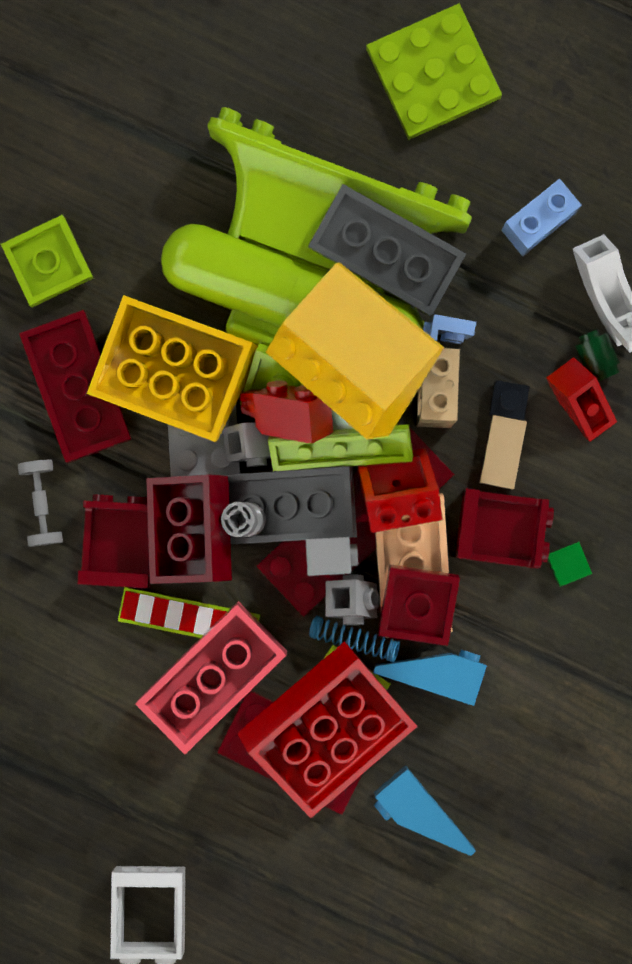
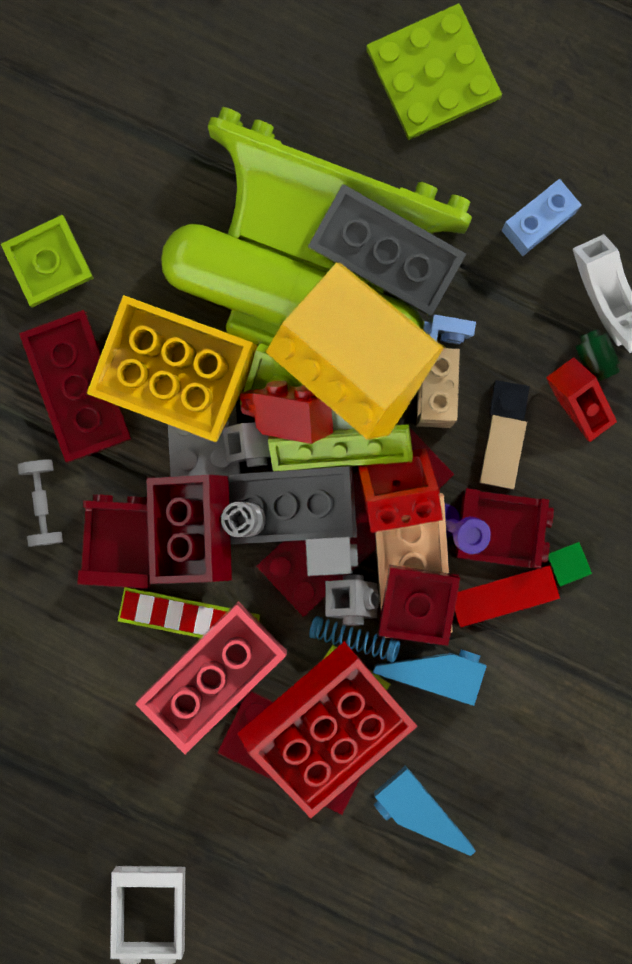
(468, 534): none -> dark purple wheel
(505, 596): none -> red tile

